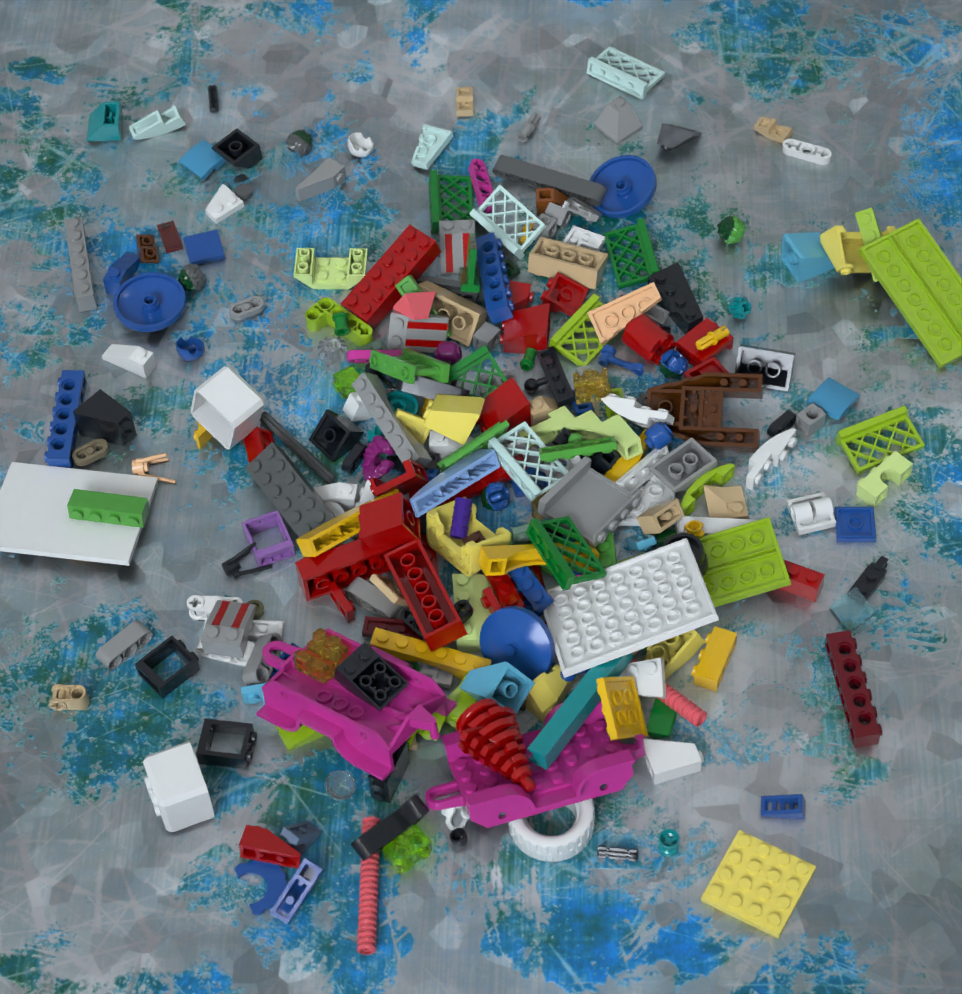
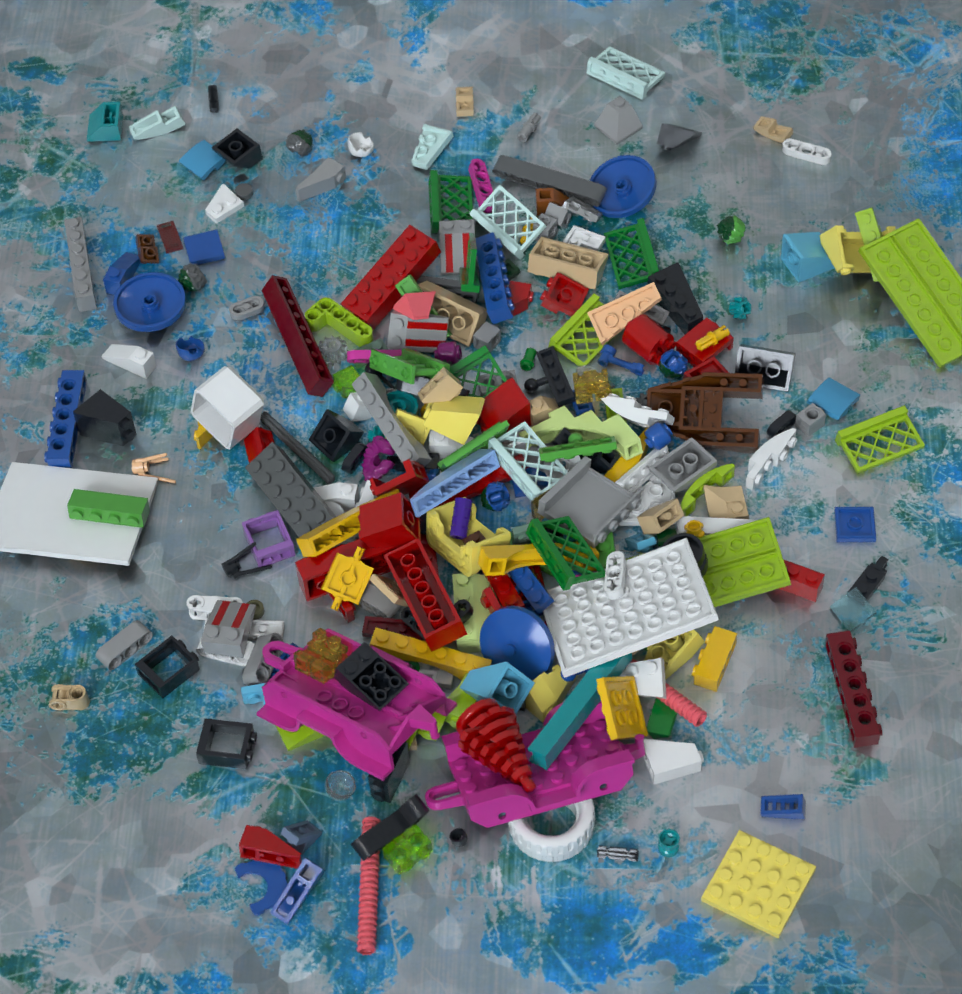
(90, 452): dark tan plate -> none
(177, 787): white plate -> none
(297, 336): none -> dark red brick
(330, 272): yellowish green slope -> none
(341, 324): green bush -> none
(347, 578): none -> yellow plate
(441, 388): none -> tan slope
(449, 814): white piece -> none
(526, 330): red slope -> none
(619, 581): none -> white beam
(811, 513): white plate -> none
(893, 468): yellowish green arch -> none

